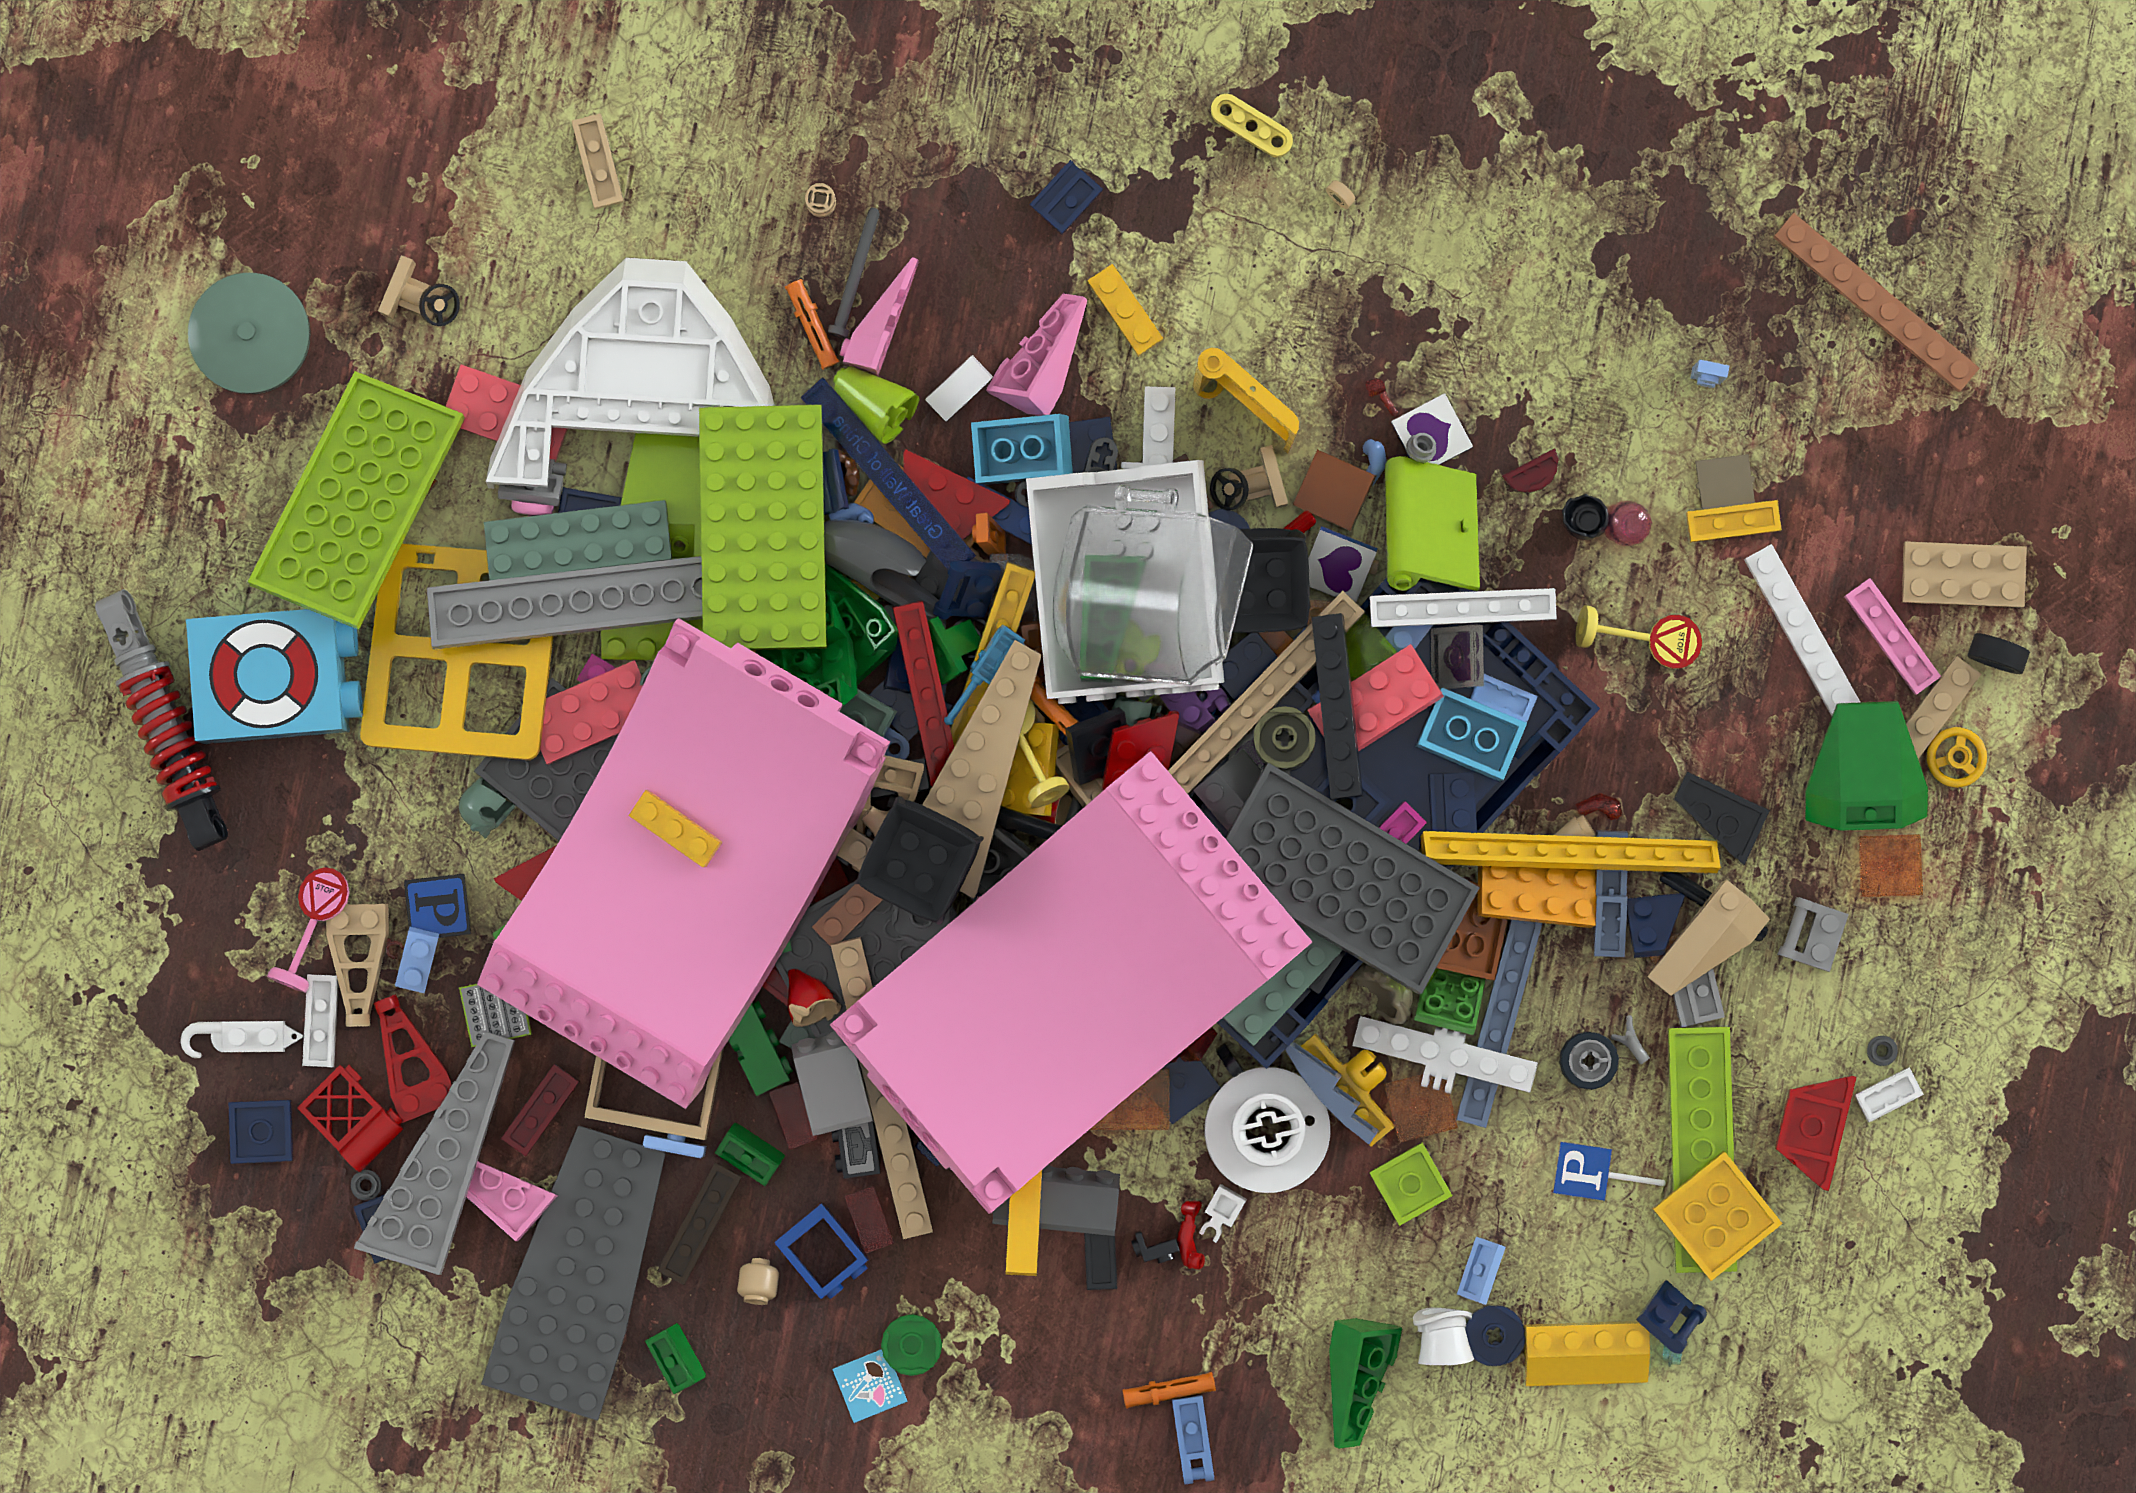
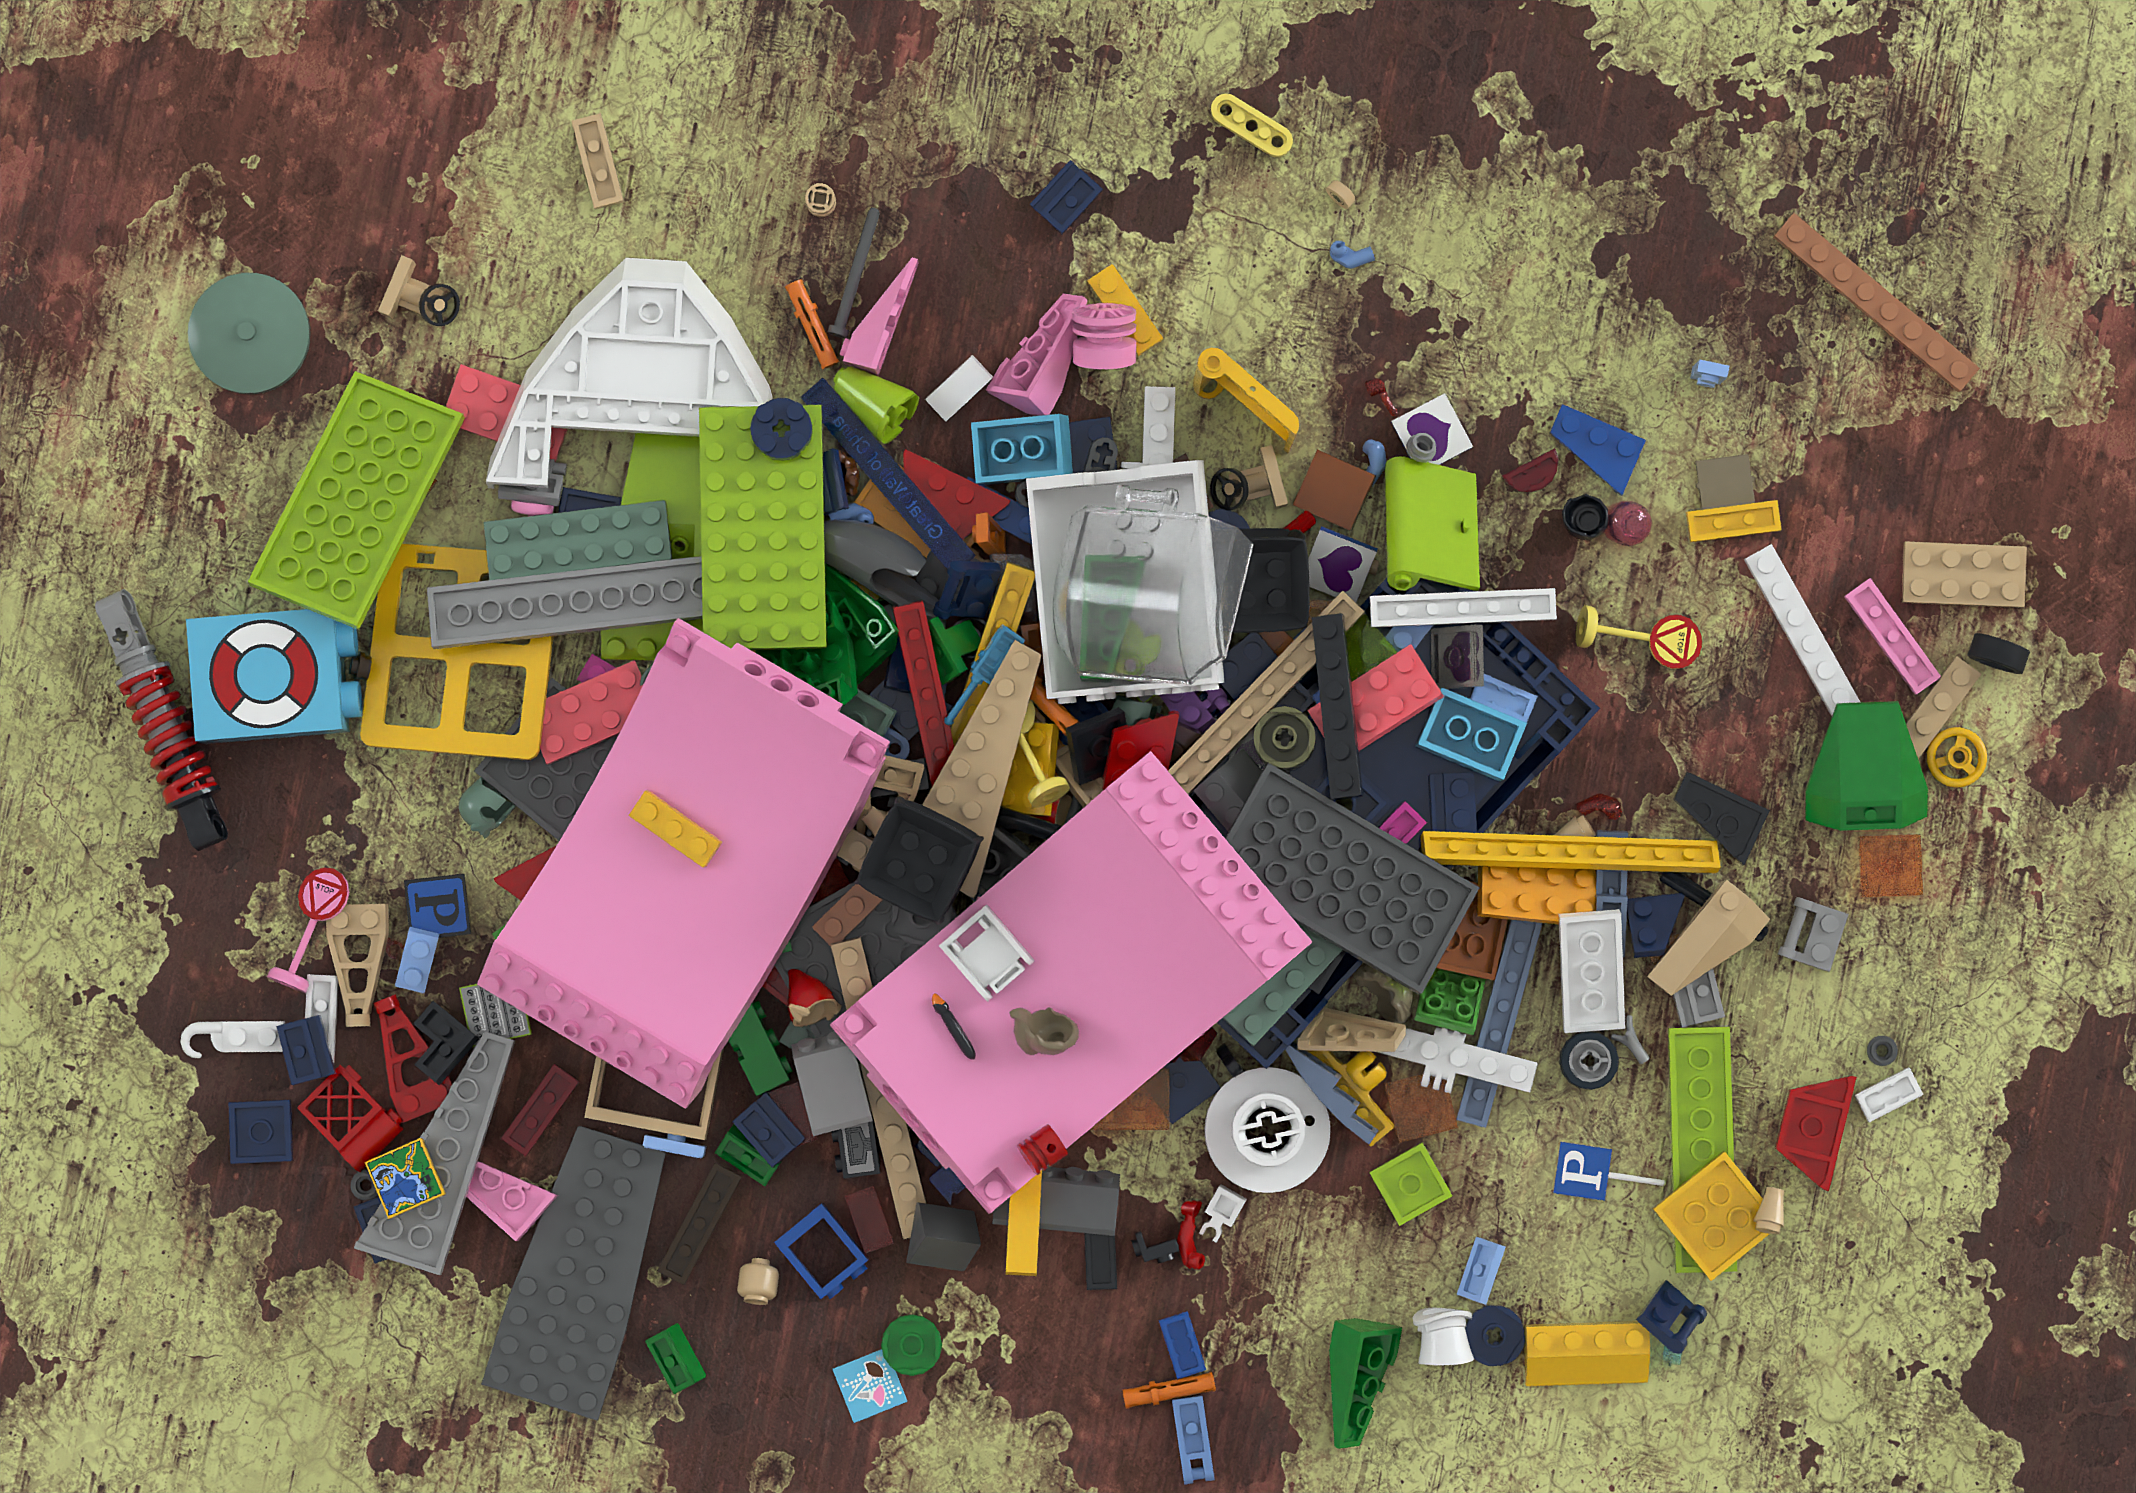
(306, 1049): none -> dark blue plate
(360, 666): none -> dark brown plate
(405, 1178): none -> tile
(450, 1042): none -> black plate
(769, 1130): none -> dark blue plate
(793, 415): none -> dark blue plate
(943, 1237): none -> dark grey slope
(947, 1183): none -> clear blue window
(953, 1026): none -> black piece
(990, 957): none -> white container
(1036, 1150): none -> red piece
(1043, 1031): none -> dark tan hair
(1105, 336): none -> bright pink wheel
(1182, 1345): none -> blue plate
(1349, 257): none -> medium blue arm
(1350, 1032): none -> tan wing
(1591, 971): none -> white plate
(1599, 445): none -> blue wing
(1771, 1212): none -> tan cone

